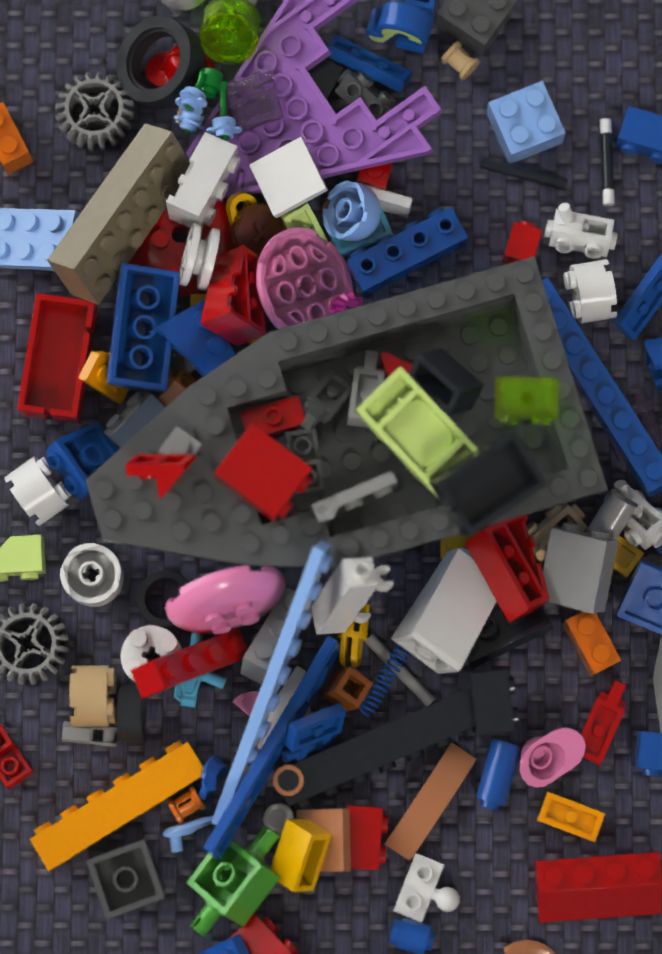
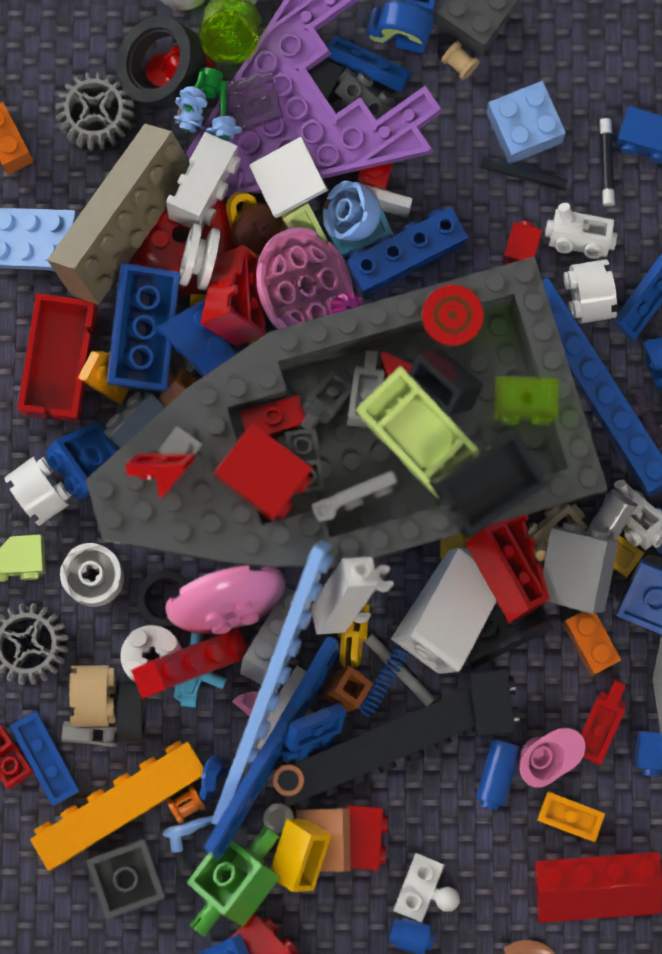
(45, 758): none -> blue plate
(430, 801): nougat slope -> none
(452, 315): none -> red tile

